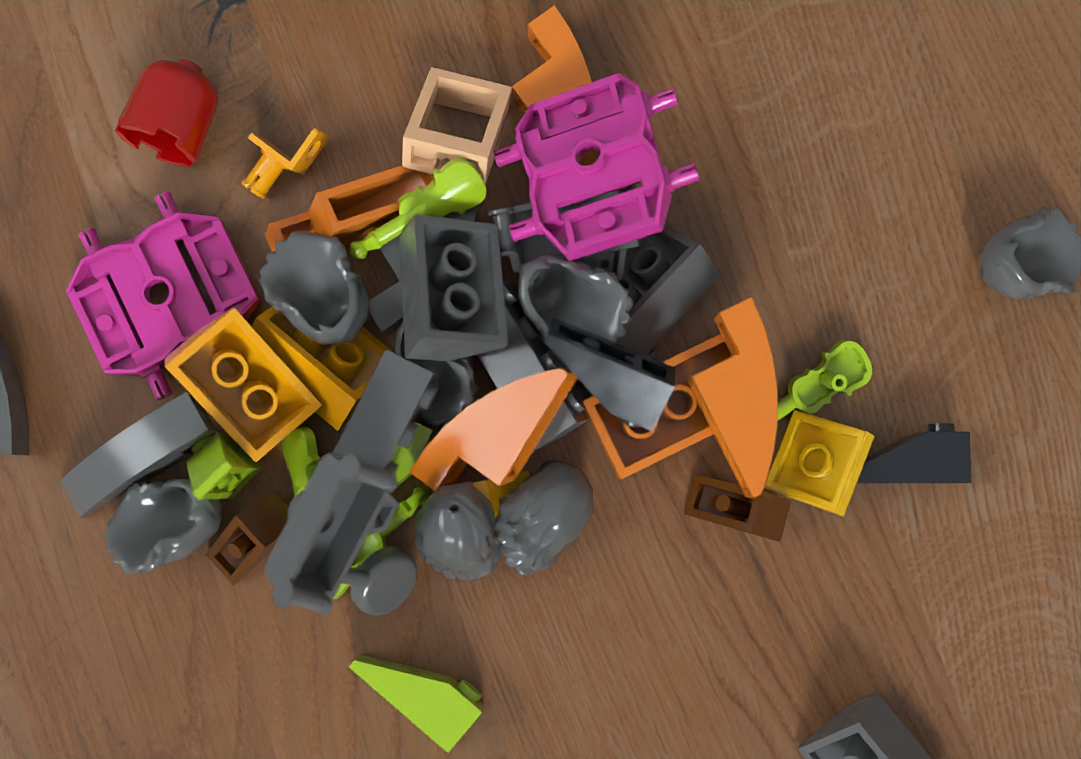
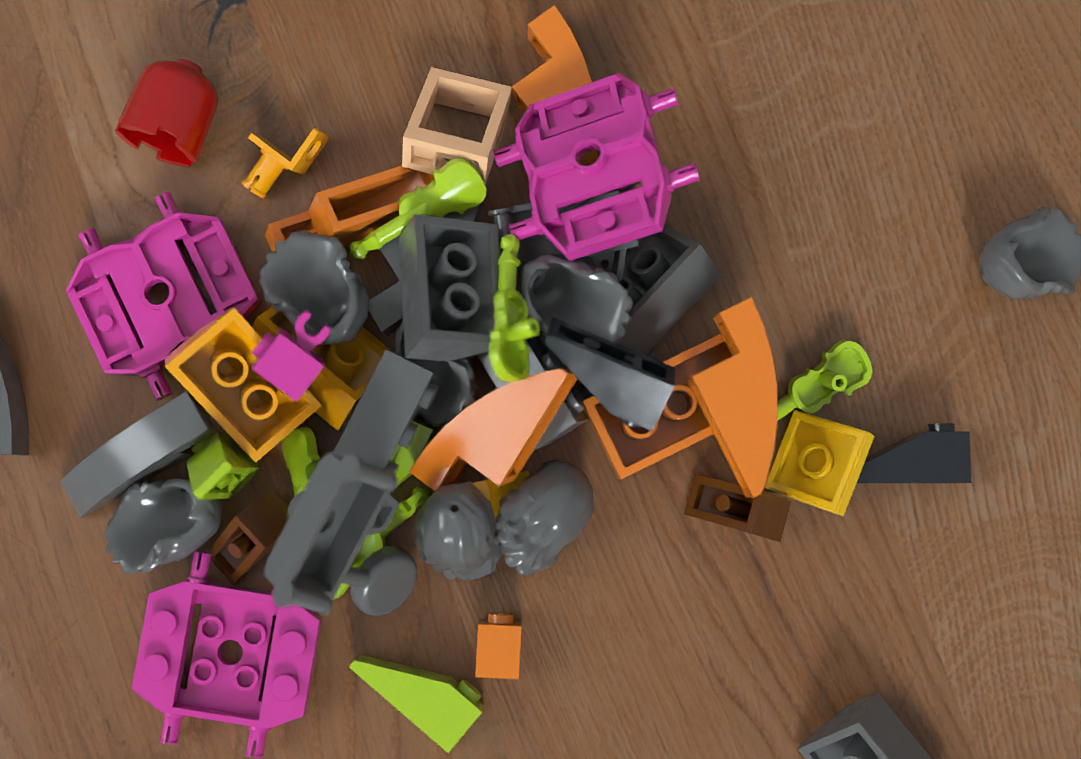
(214, 685): none -> dark pink piece
(290, 360): none -> dark pink brick
(498, 647): none -> orange brick
(508, 347): none -> lime piece

